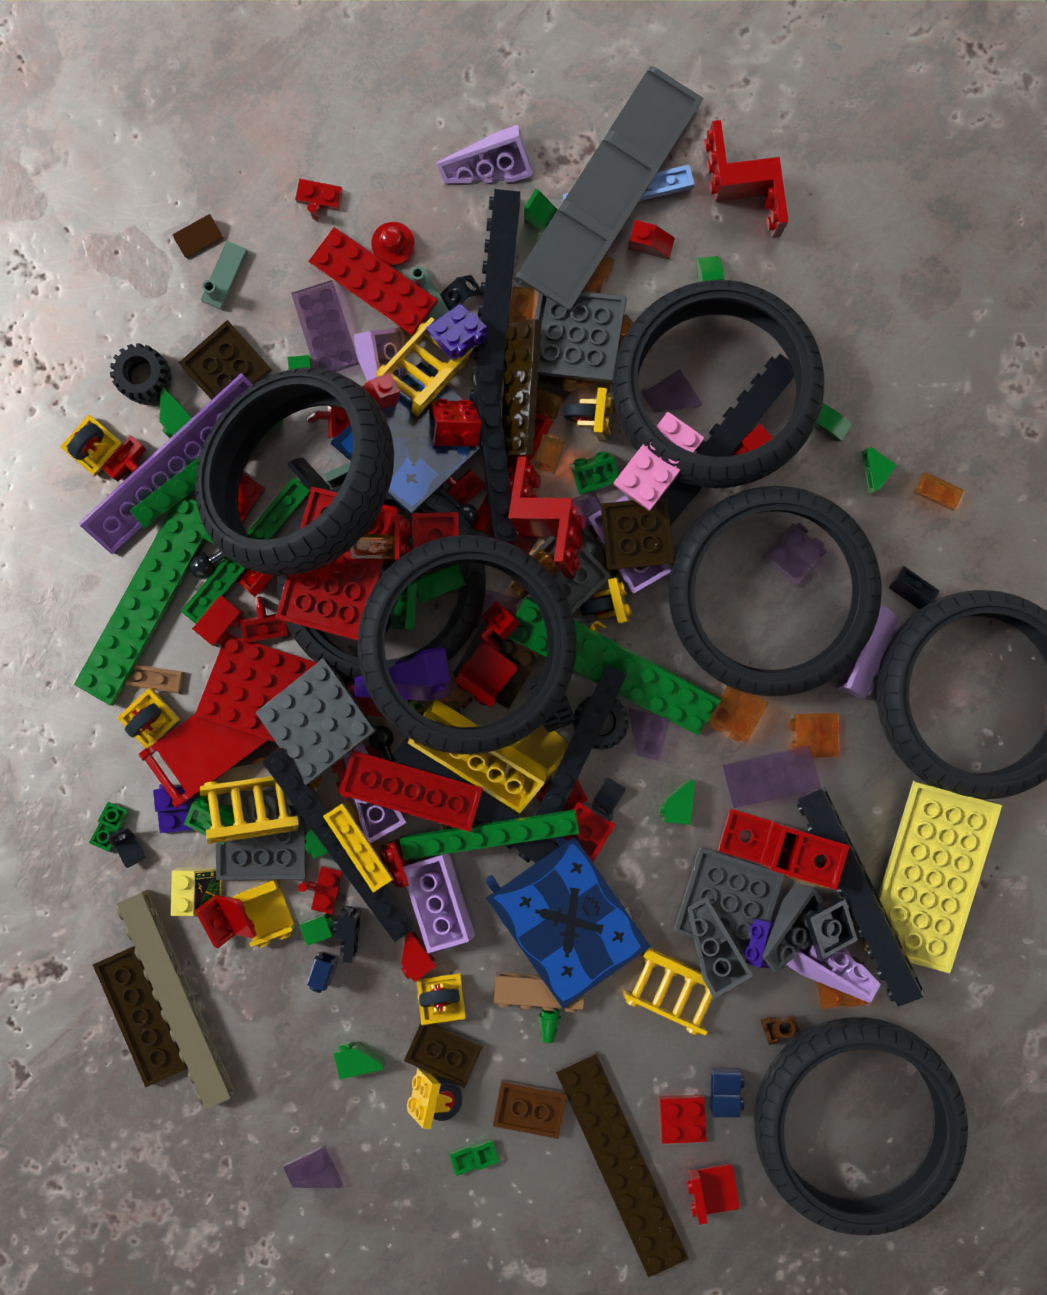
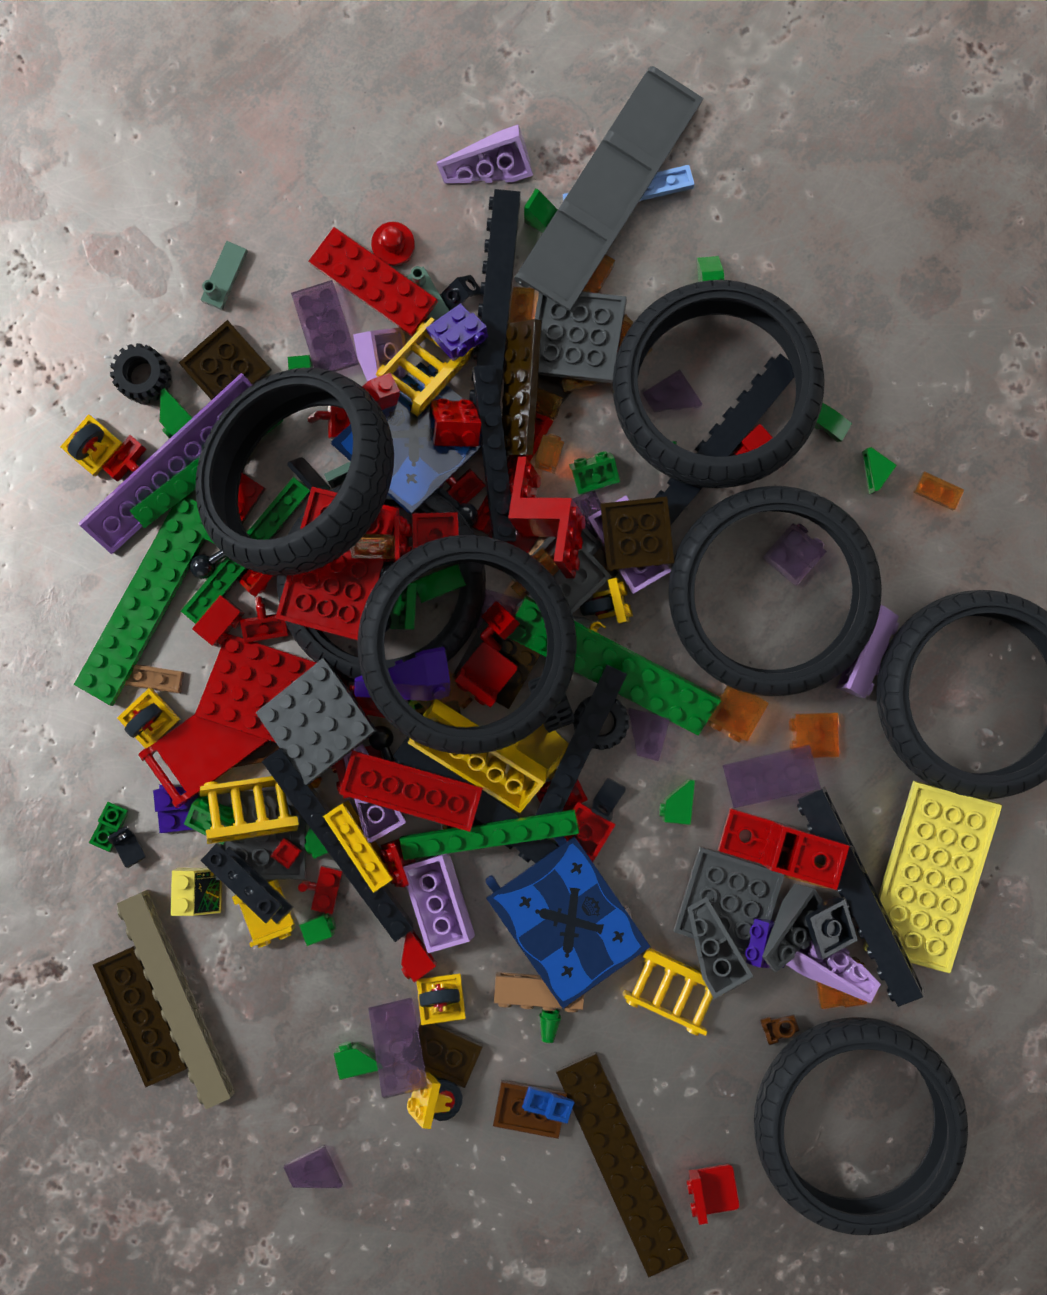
(197, 236): reddish brown slope -> none
(224, 919): red bracket -> none
(247, 884): none -> black fence
(286, 853): none -> red tile
(317, 196): red plate -> none
(322, 971): dark blue brick -> none
(347, 928): black plate -> none
(397, 1048): none -> clear purple plate
(473, 1156): green slope -> none
(548, 1104): none -> blue slope
(593, 414): yellow plate -> none
(646, 474): bright pink plate -> none
(651, 240): red slope -> none
(682, 1119): red plate -> none
(726, 1091): dark blue brick -> none
(746, 179): red bracket -> none
(913, 588): black slope -> none

